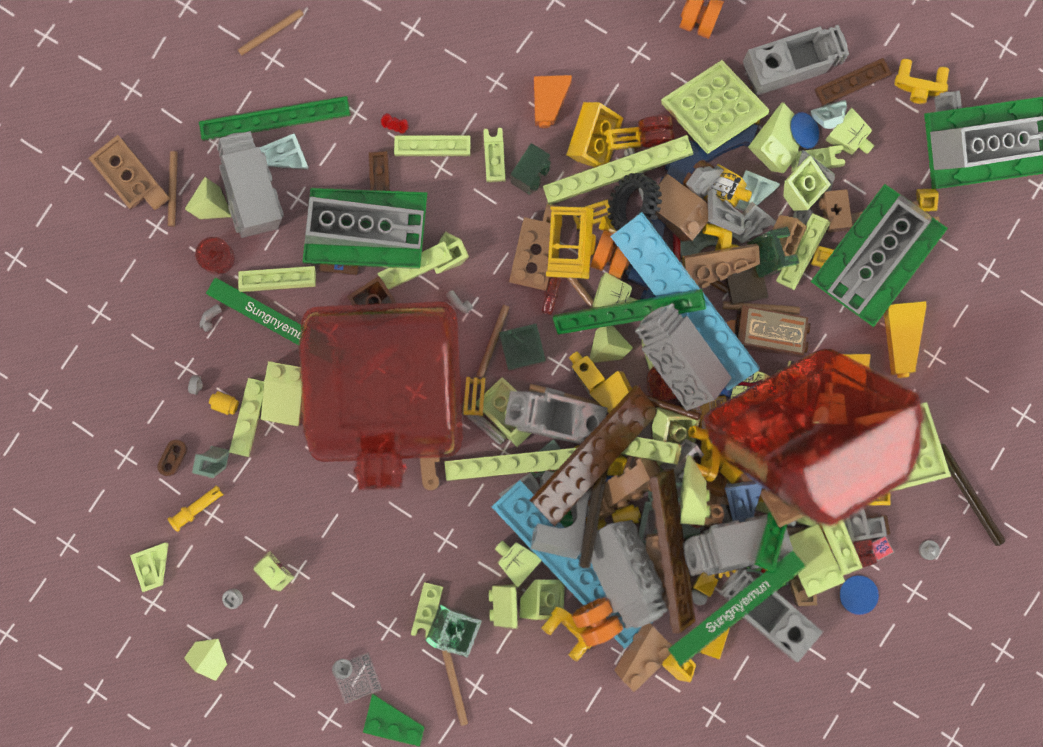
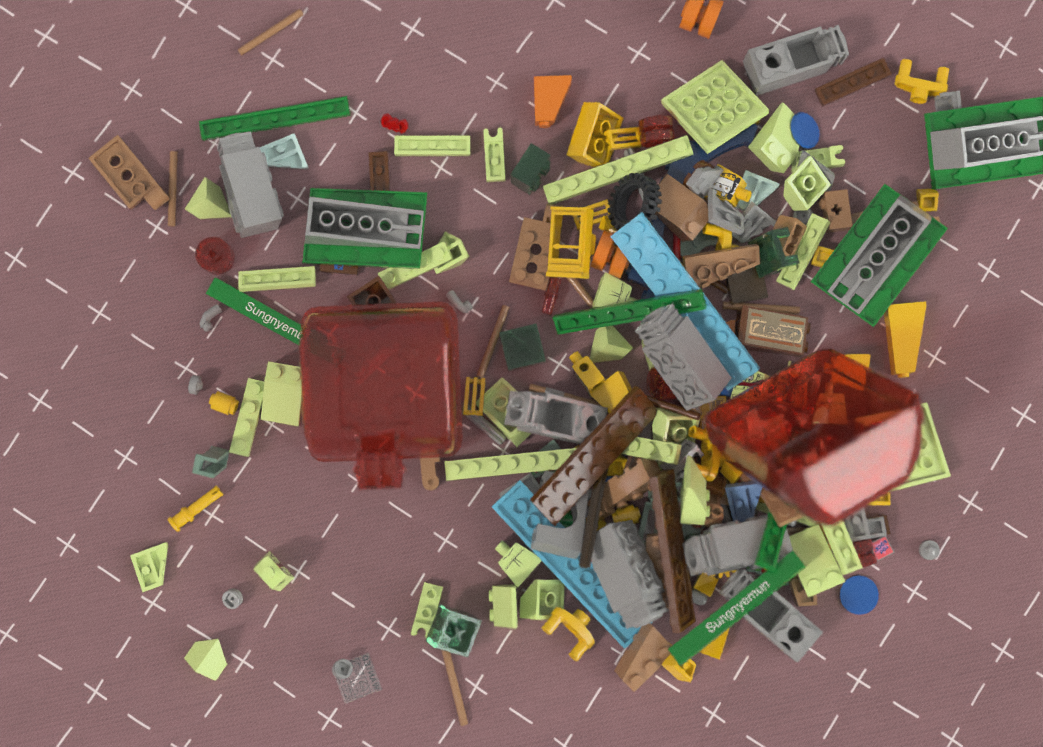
(170, 456): reddish brown plate -> none
(390, 723): green wing -> none
(598, 626): orange wheel -> none
(830, 115): light aqua wing -> none
(851, 134): yellowish green torso -> none
(972, 498): dark brown axle -> none

